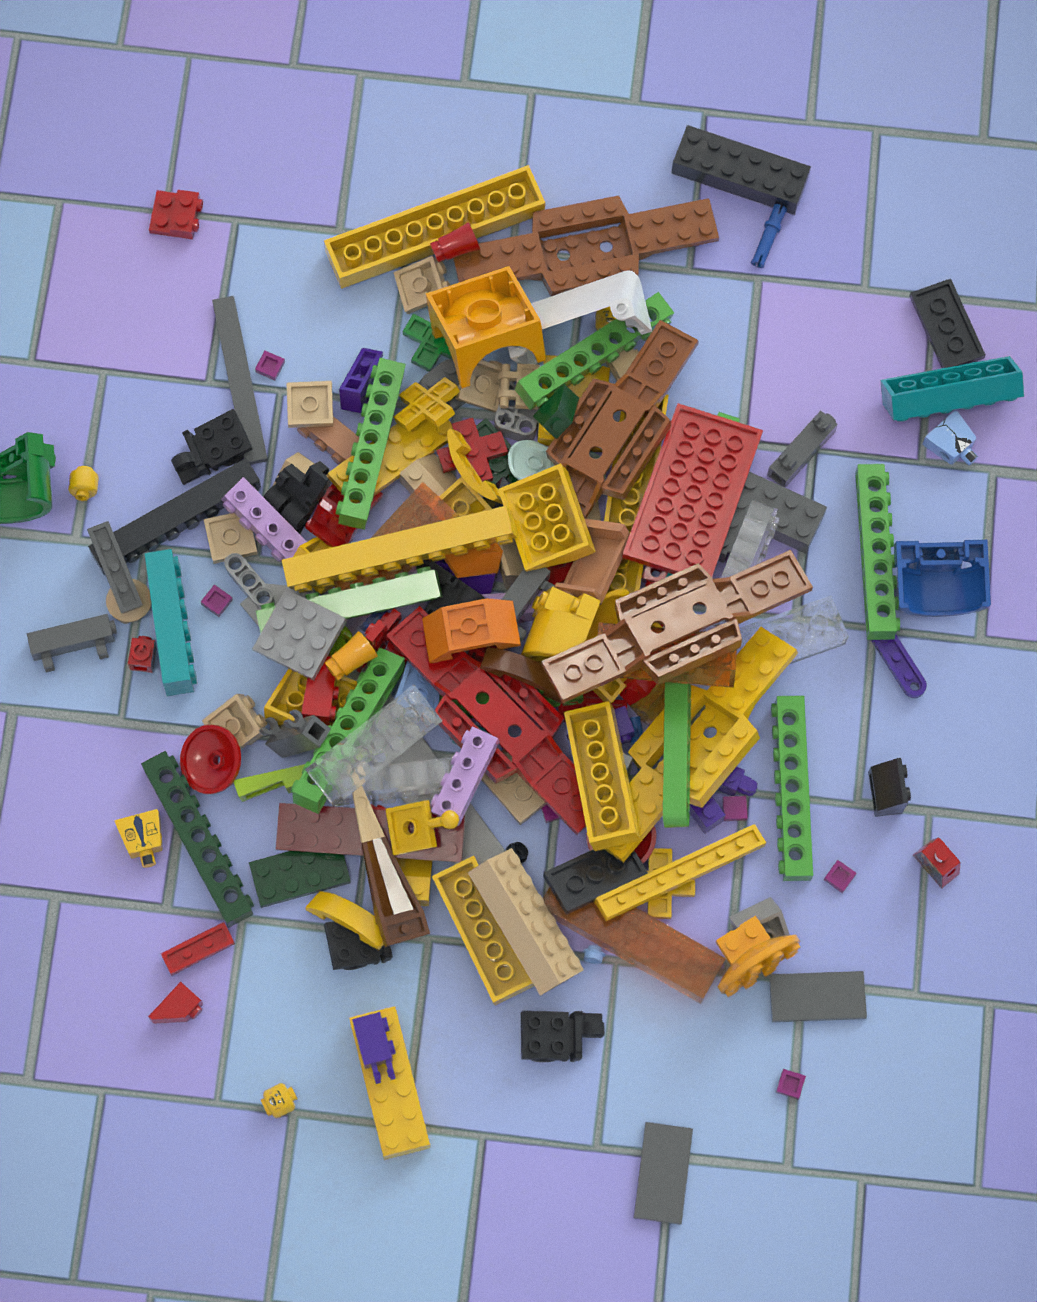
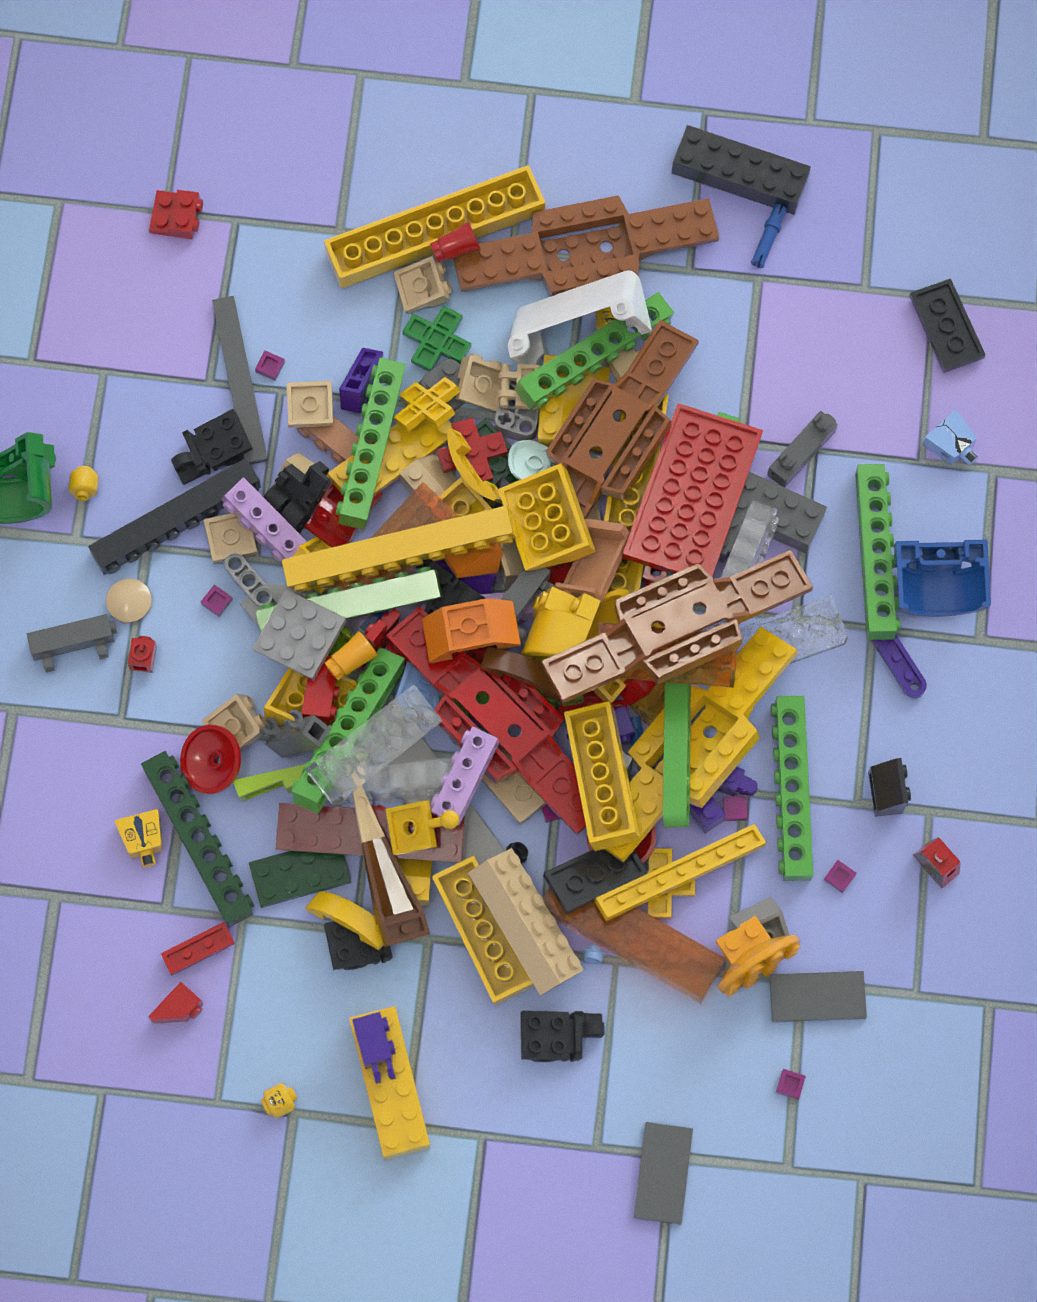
(114, 567): dark grey plate -> none
(169, 622): teal brick -> none
(483, 317): light orange piece -> none
(558, 411): dark green slope -> none
(952, 388): teal brick -> none

